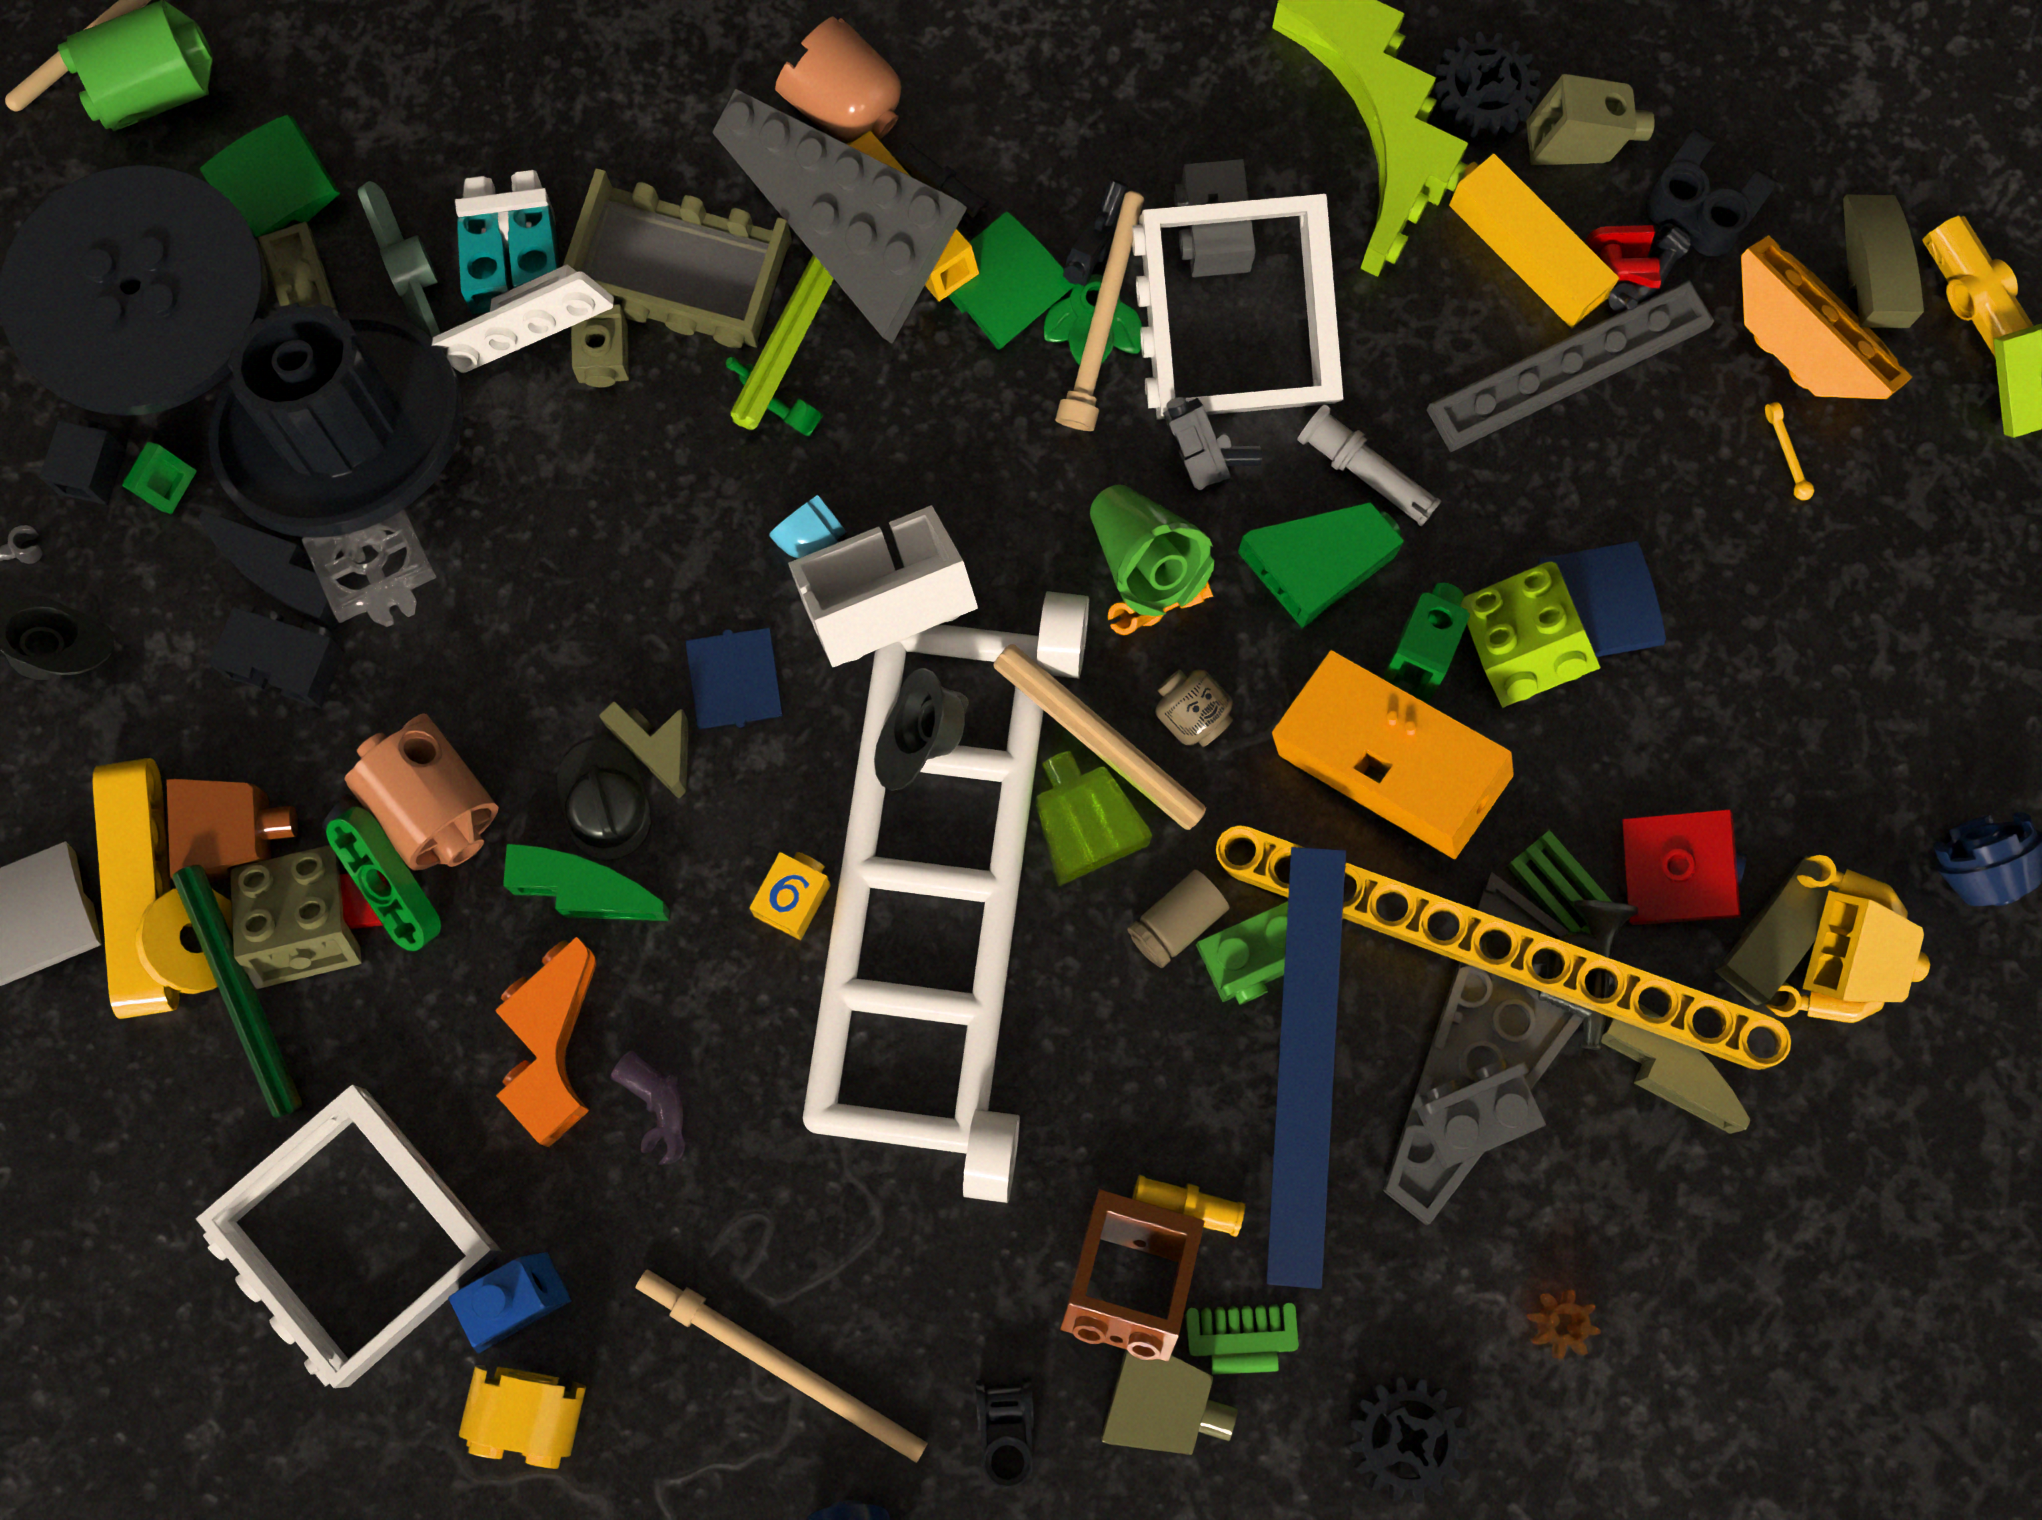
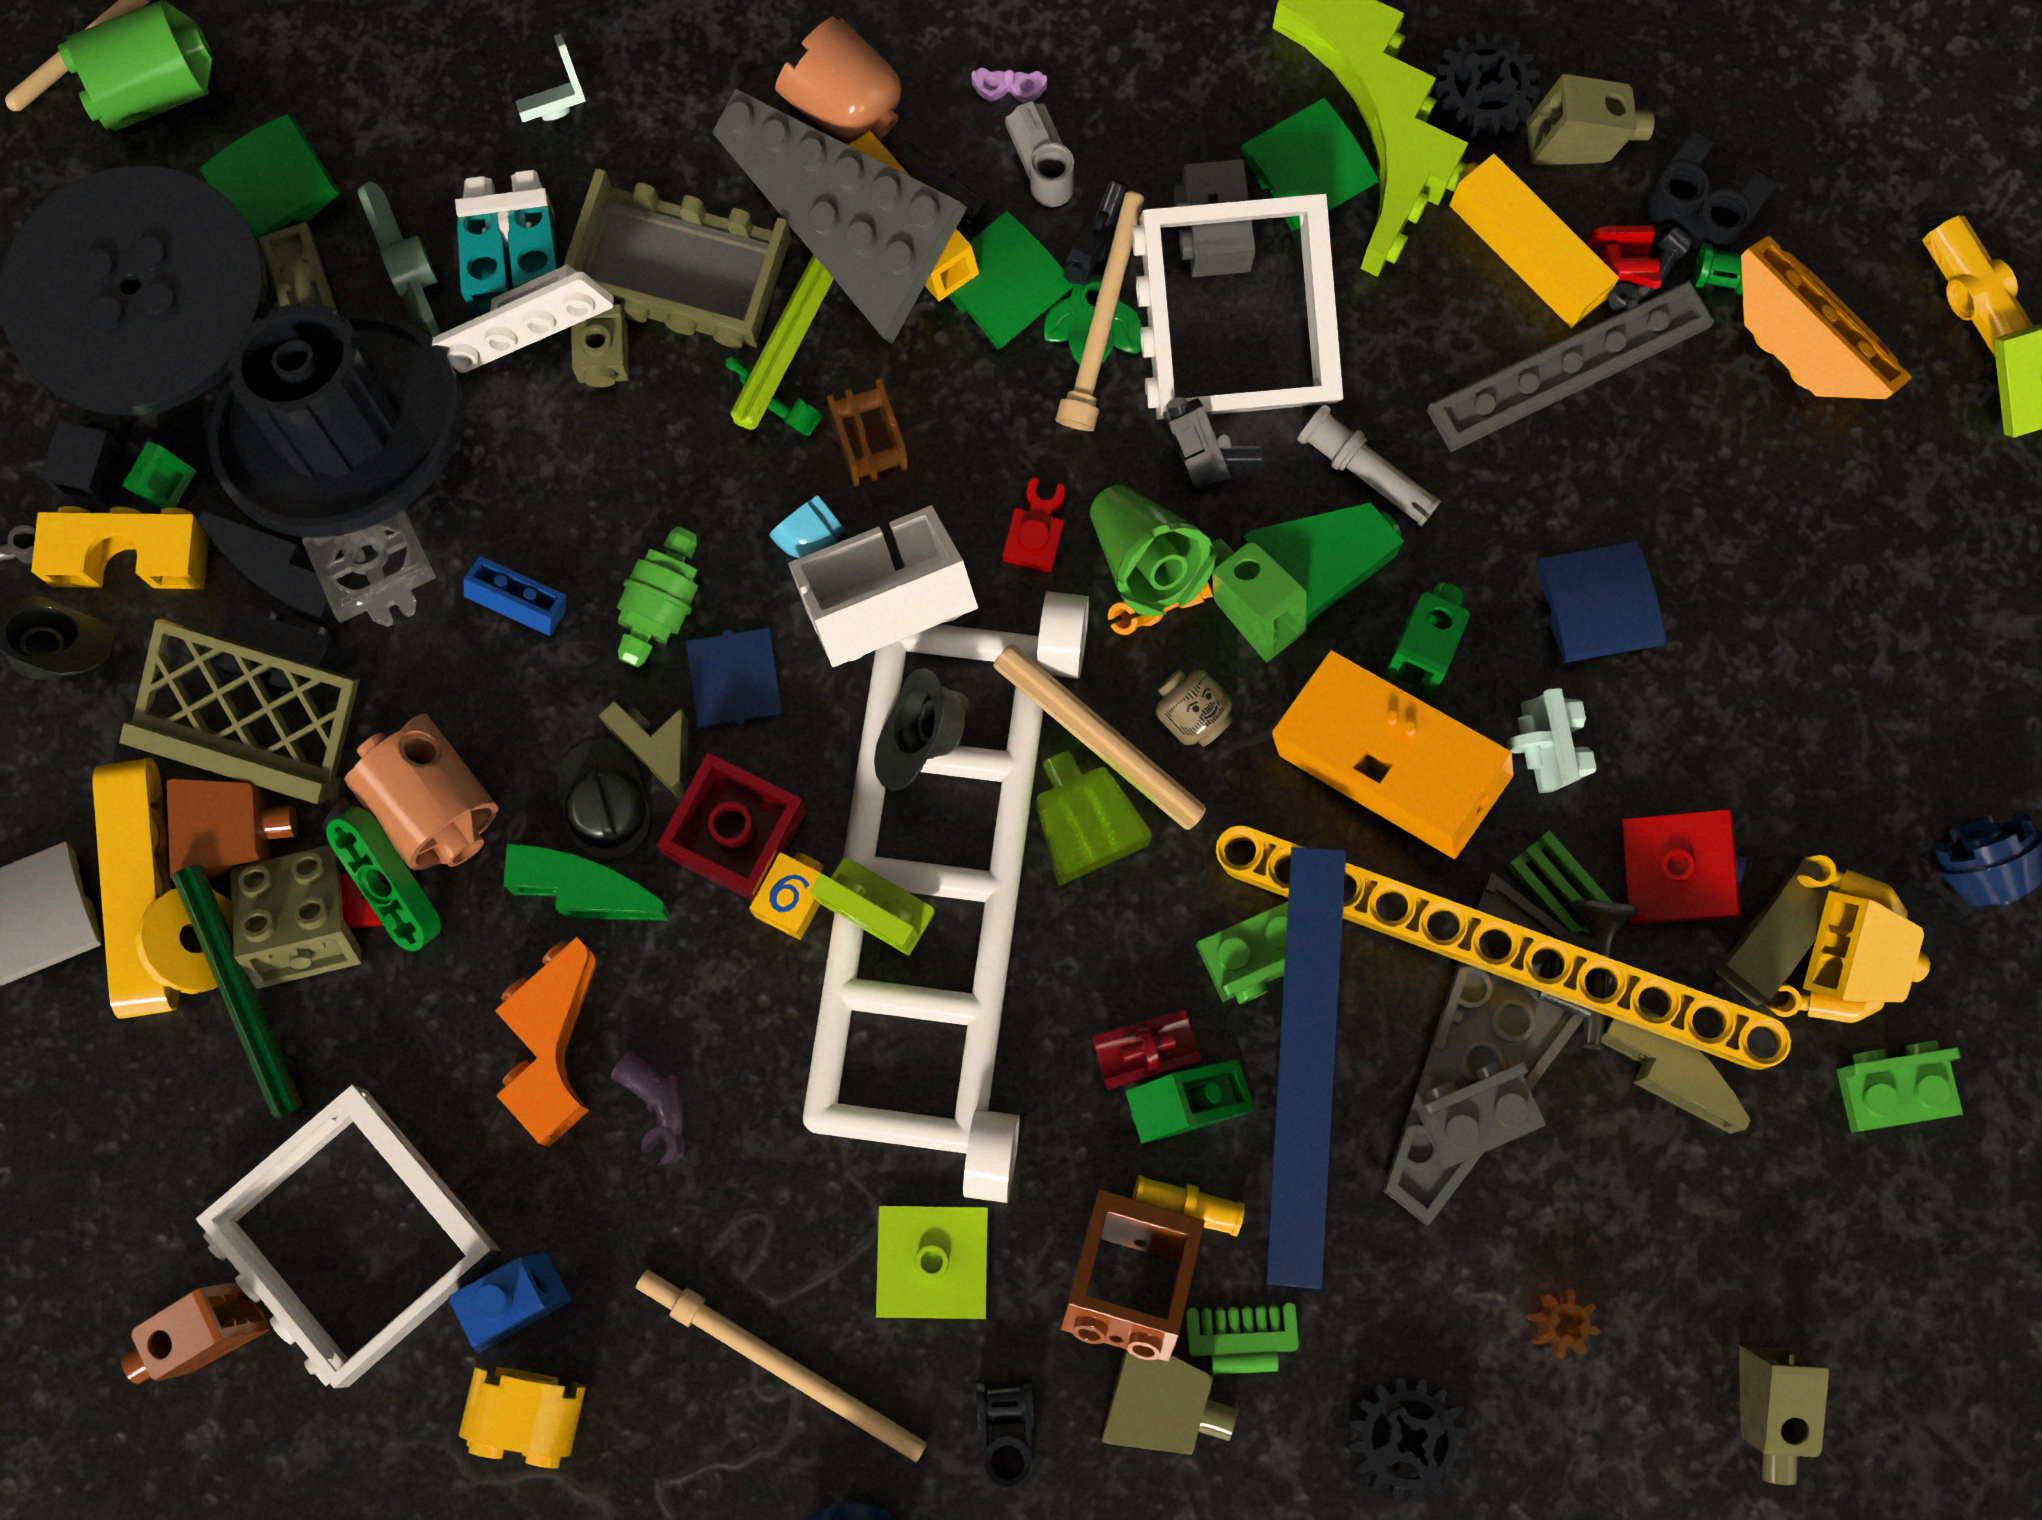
(77, 545): none -> yellow arch
(193, 1333): none -> dark orange torso
(232, 756): none -> olive fence
(514, 595): none -> blue piece
(555, 101): none -> light aqua bracket
(657, 596): none -> bright green piece
(731, 826): none -> dark red brick
(852, 407): none -> clear orange piece
(874, 904): none -> lime bracket
(932, 1262): none -> lime plate
(997, 83): none -> lavender piece
(1034, 533): none -> red plate
(1042, 153): none -> light grey piece
(1146, 1049): none -> dark red hips
(1178, 918): dark tan piece -> none
(1189, 1100): none -> green slope
(1258, 597): none -> bright green torso
(1310, 157): none -> green slope
(1529, 634): lime bracket -> none
(1549, 742): none -> light aqua hips
(1718, 268): none -> green bush
(1782, 1407): none -> olive torso
(1803, 489): yellow hinge -> none
(1882, 262): olive slope -> none
(1900, 1089): none -> bright green bracket

